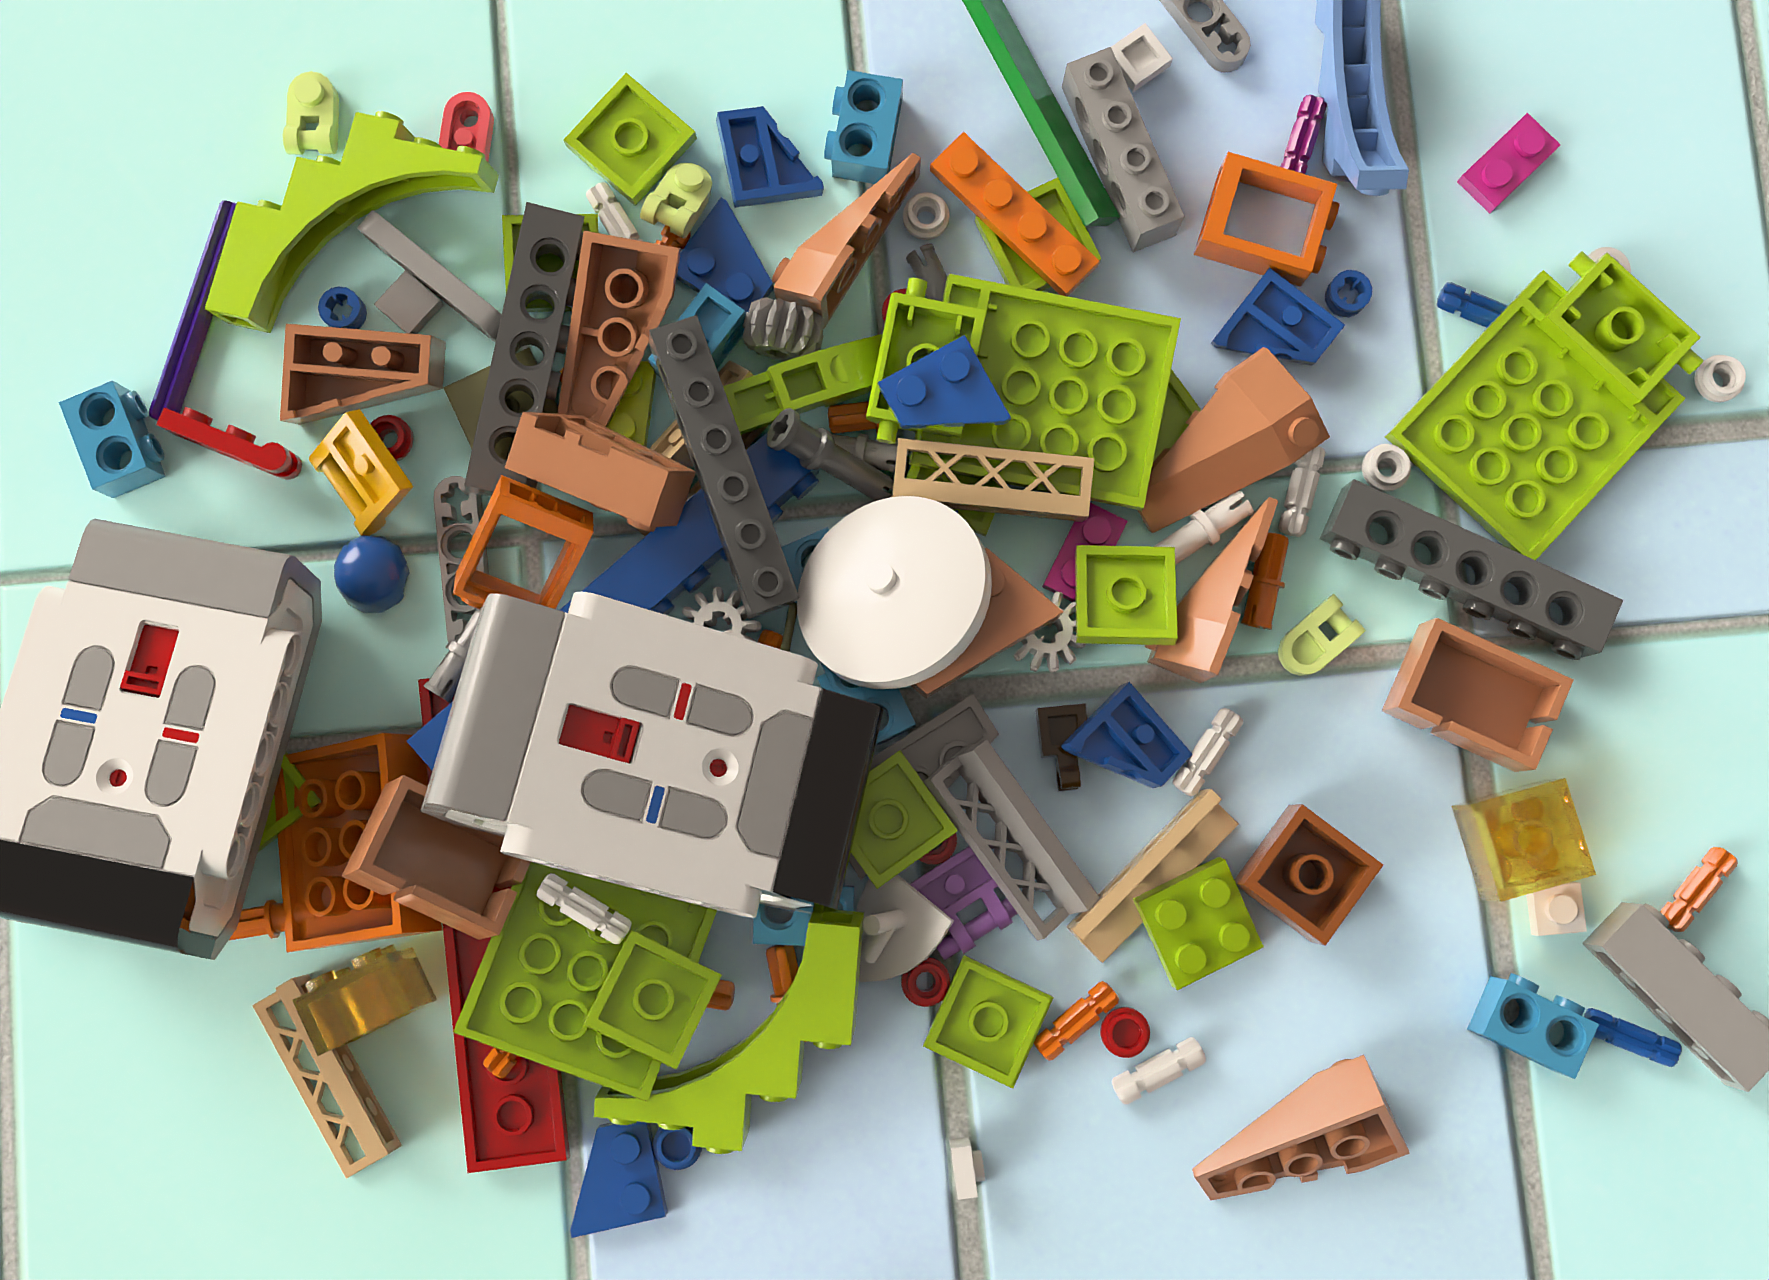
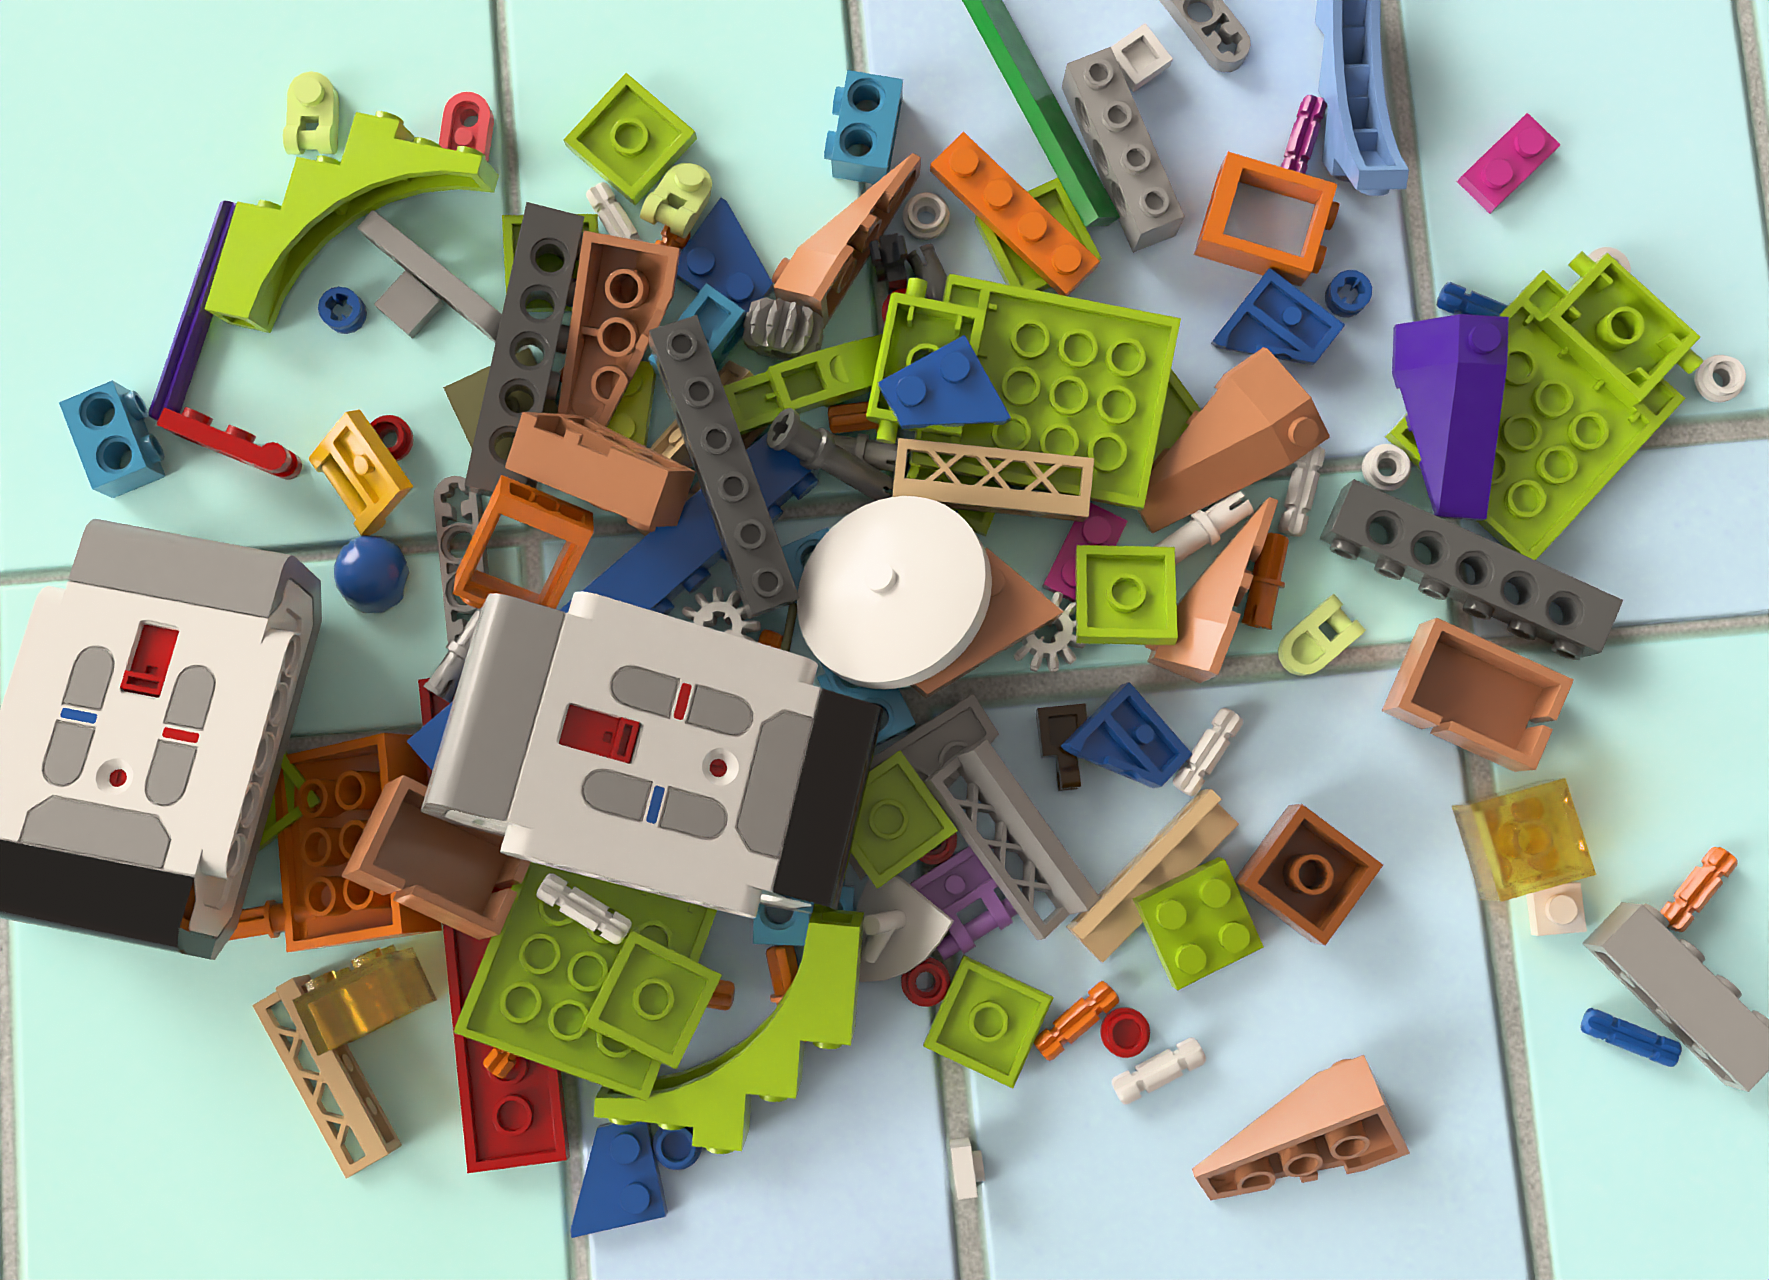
(354, 369): nougat wedge -> none
(762, 161): blue wing -> none
(889, 261): none -> black plate
(1453, 397): none -> dark purple wedge
(1531, 1029): dark azure brick -> none

